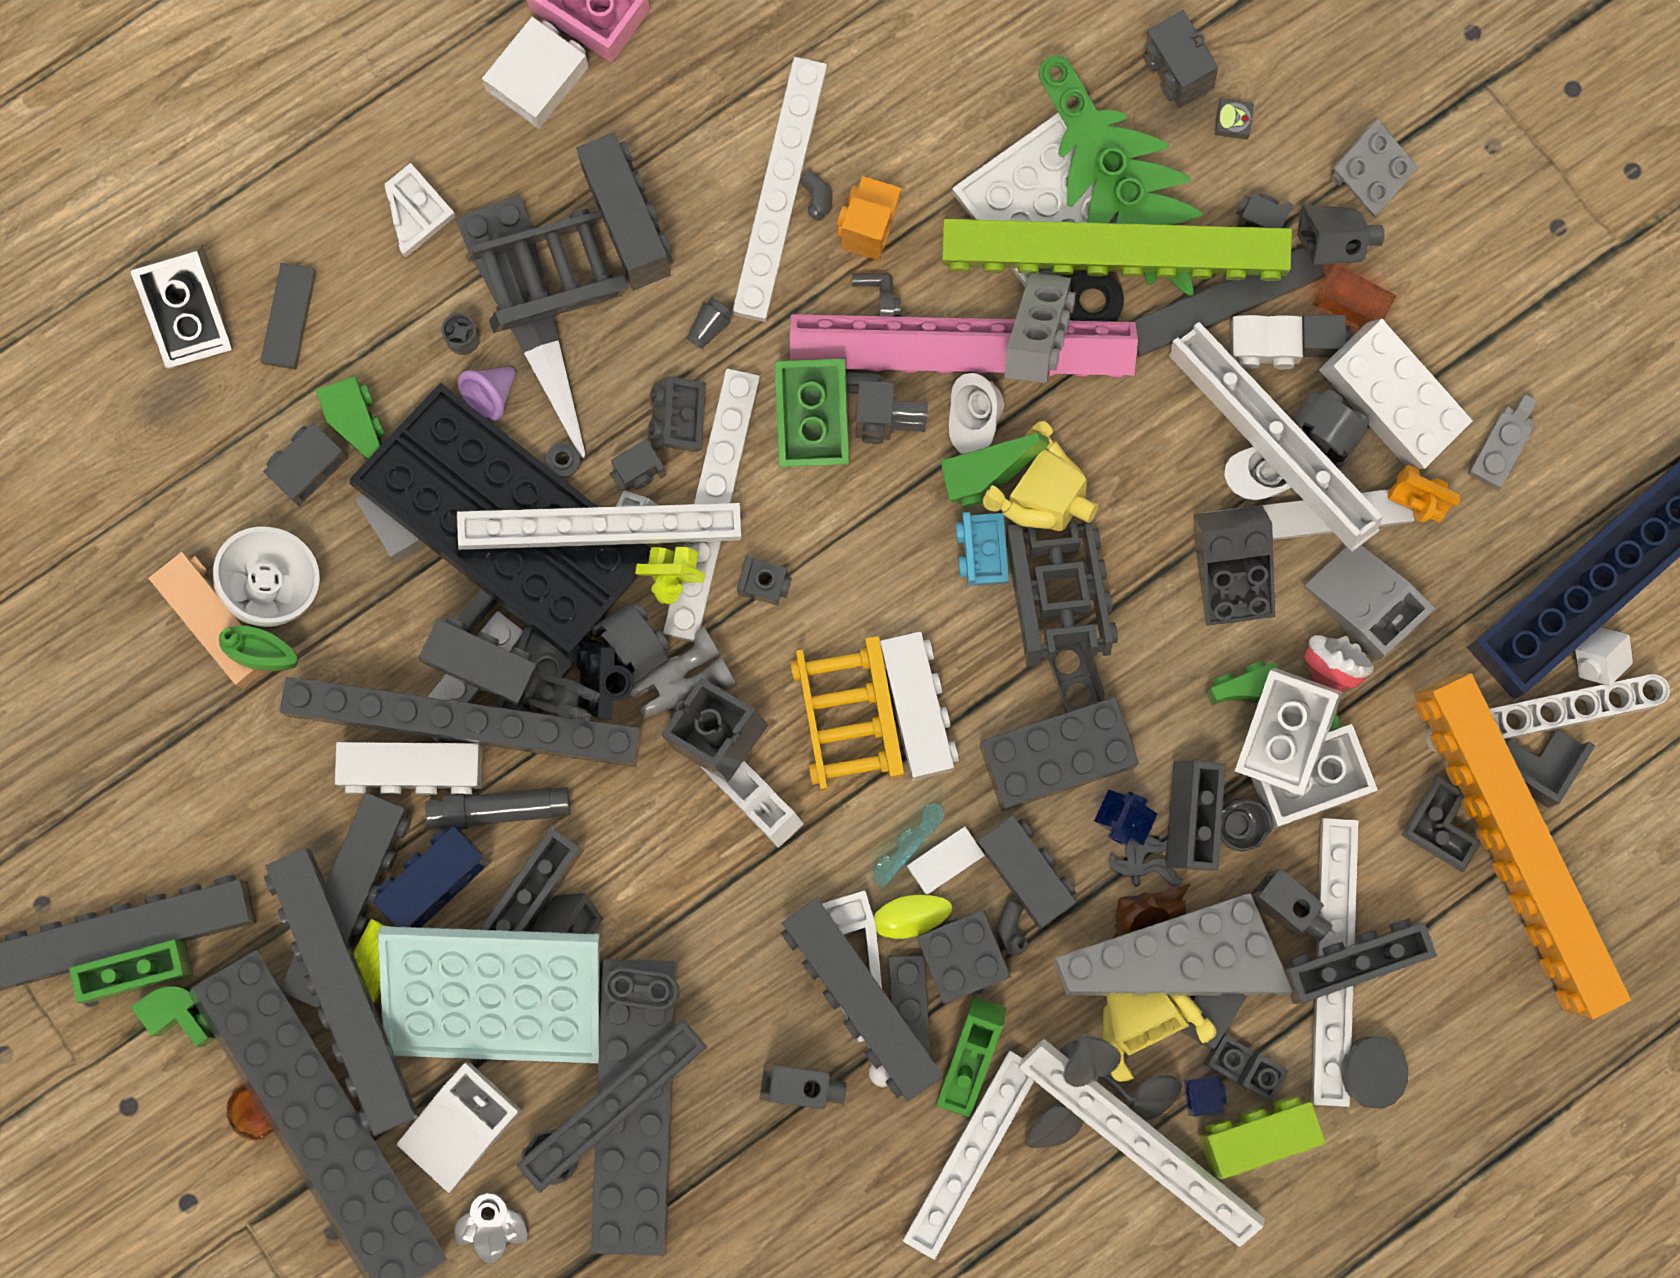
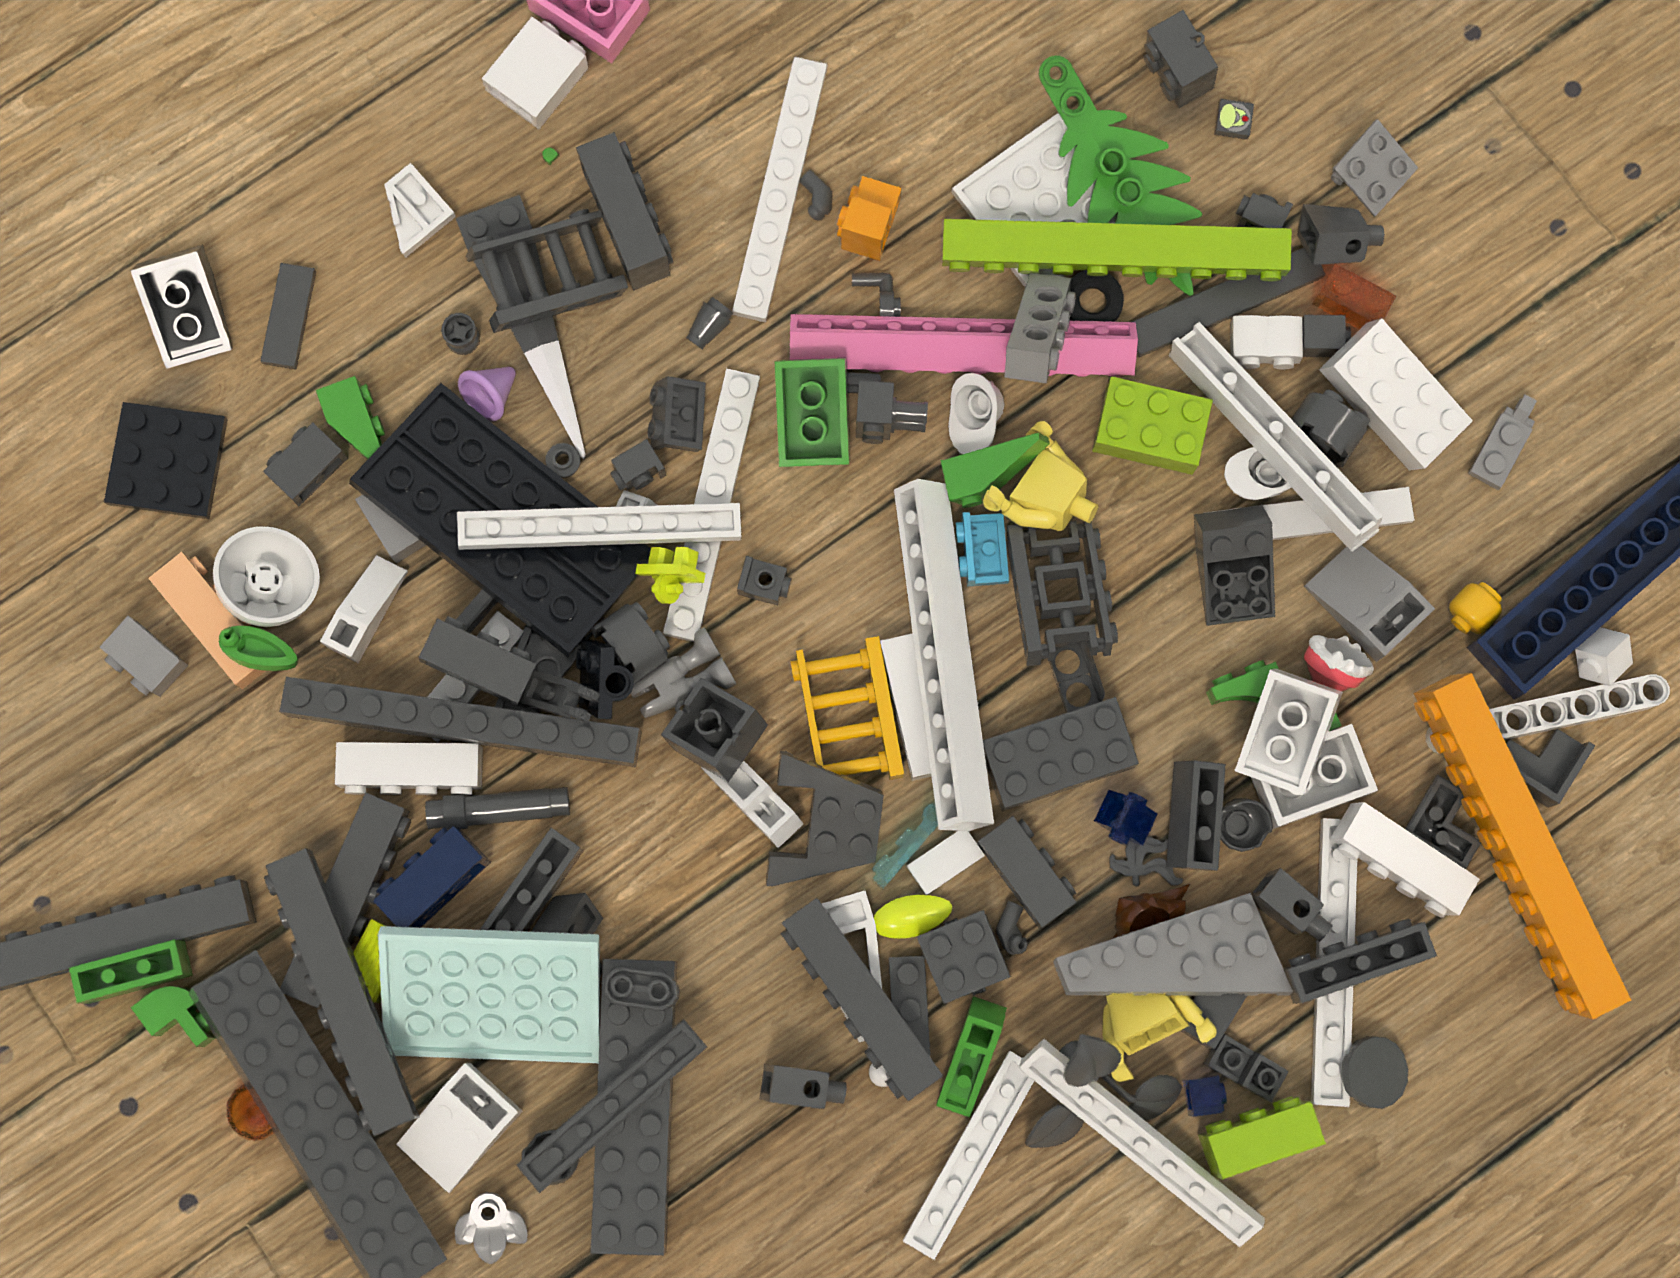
(142, 656): none -> light grey brick
(166, 460): none -> black plate
(363, 609): none -> white slope
(549, 155): none -> bright green piece
(841, 823): none -> dark grey wing
(943, 656): none -> white brick
(1152, 425): none -> lime brick
(1404, 859): none -> white brick
(1425, 497): light orange hips -> none
(1475, 608): none -> yellow head

